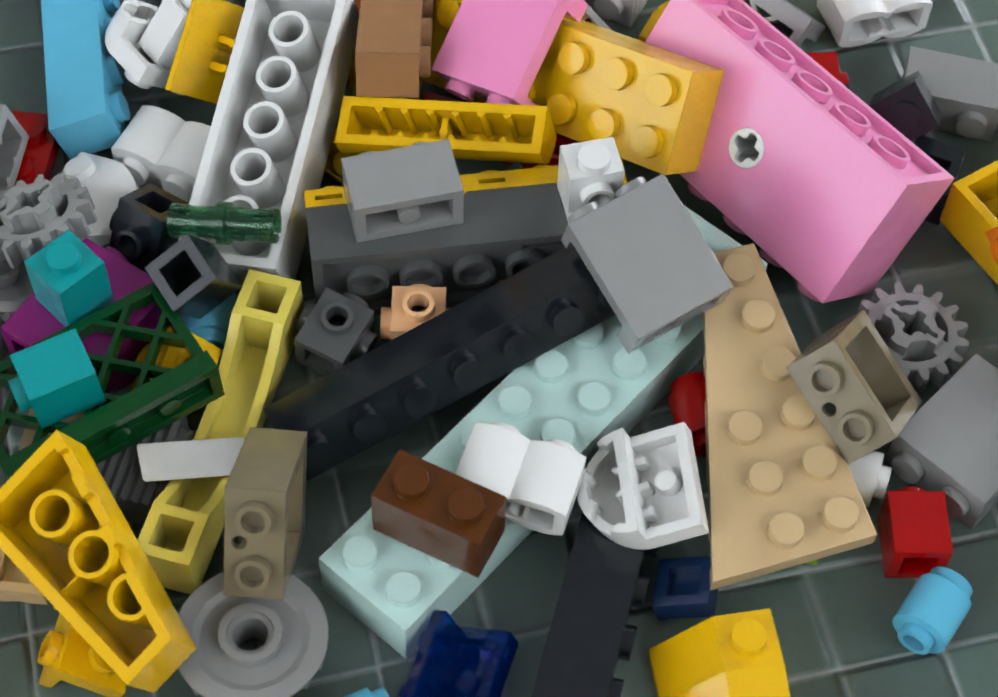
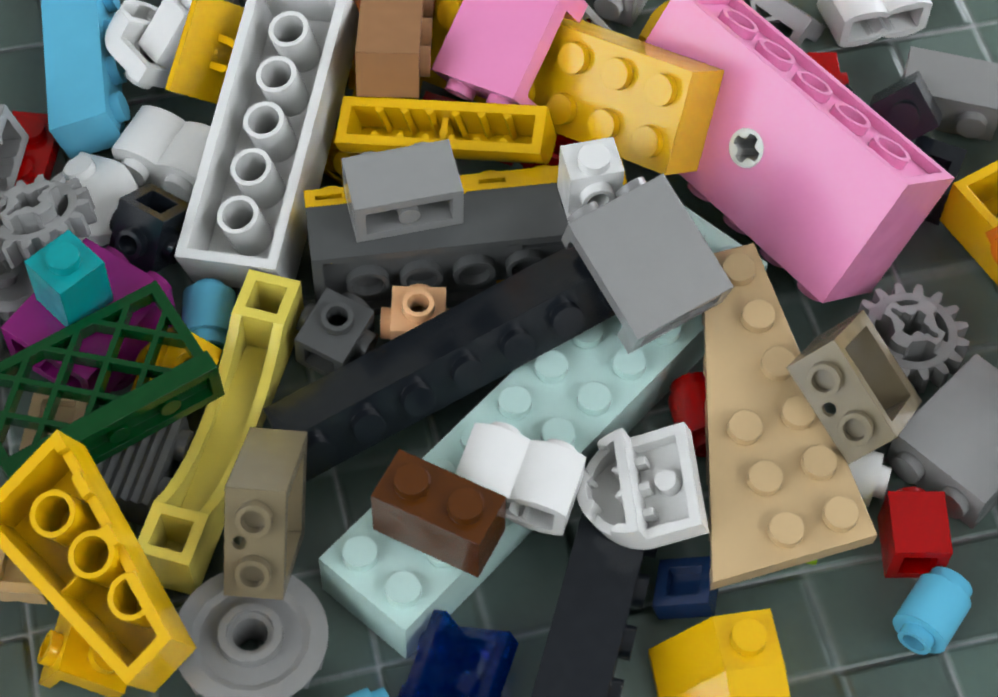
(55, 379): teal brick -> none
(188, 458): white sticker -> none
(193, 277): black brick -> none
(224, 223): clear green pin -> none

